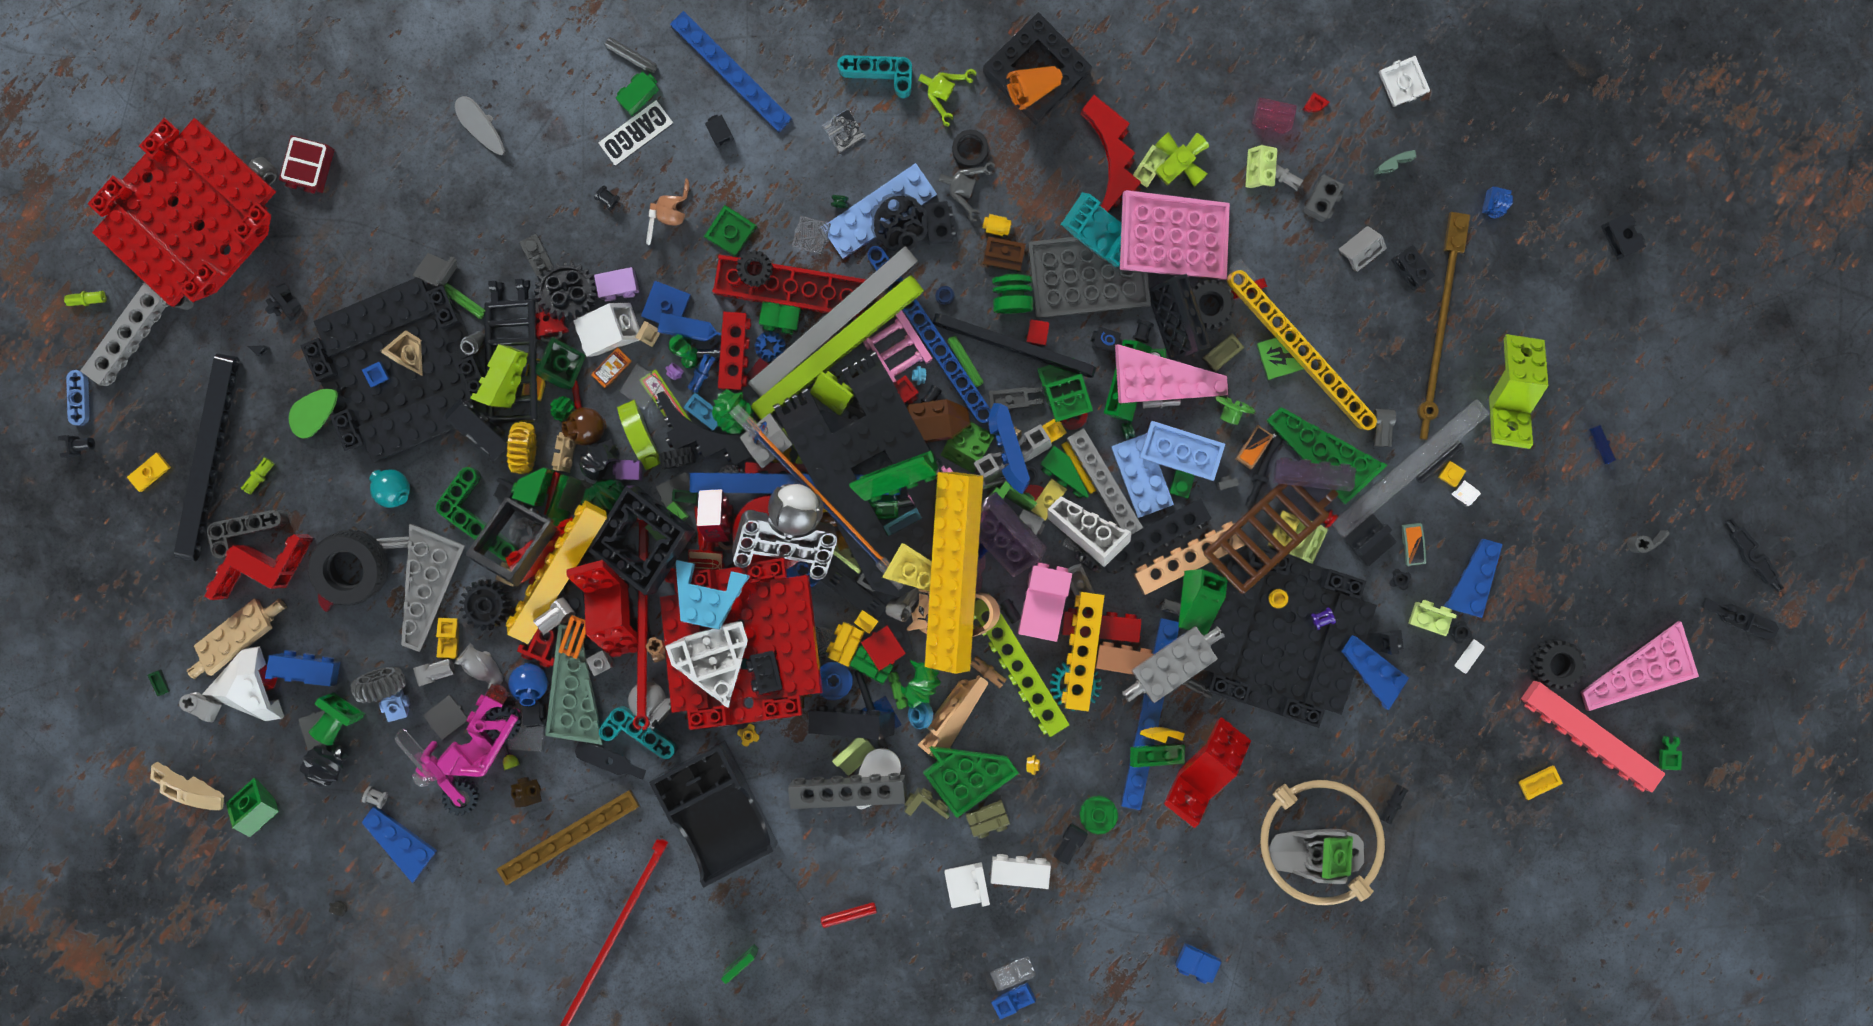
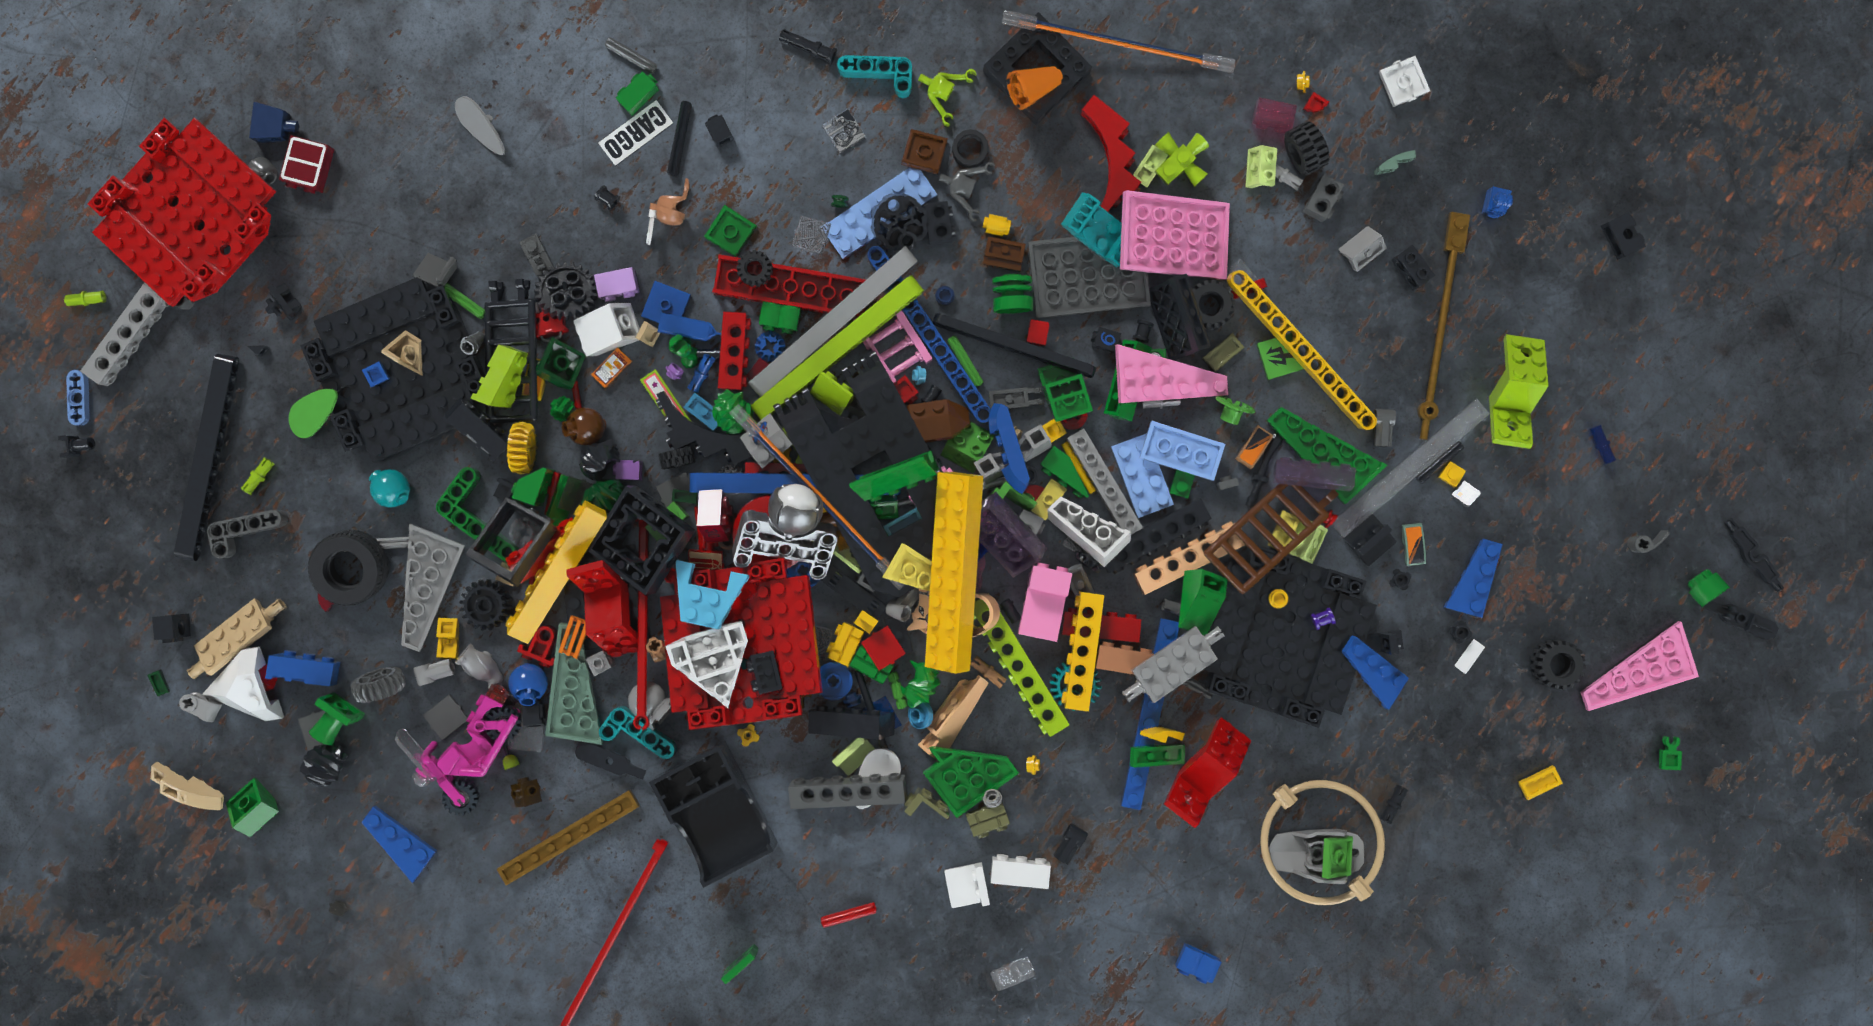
(149, 472): yellow plate -> none
(171, 627): none -> black brick
(258, 566): red bracket -> none
(271, 124): none -> dark blue torso
(369, 792): light grey bush -> none
(395, 706): light blue brick -> none
(558, 613): light grey piece -> none
(563, 460): tan hinge -> none
(638, 435): lime arch -> none
(641, 386): clear piece -> none
(679, 138): none -> black axle
(730, 71): blue plate -> none
(816, 49): none -> black pin
(852, 699): none -> dark blue plate
(924, 151): none -> reddish brown plate
(992, 794): none -> light grey plate
(1013, 1000): blue slope -> none
(1029, 22): none -> piece
(1098, 814): green tile -> none
(1127, 430): dark green bush -> none
(1303, 82): none -> yellow plate
(1306, 148): none -> black tyre
(1431, 618): yellowish green bracket -> none
(1592, 736): coral brick -> none
(1706, 587): none -> green piece

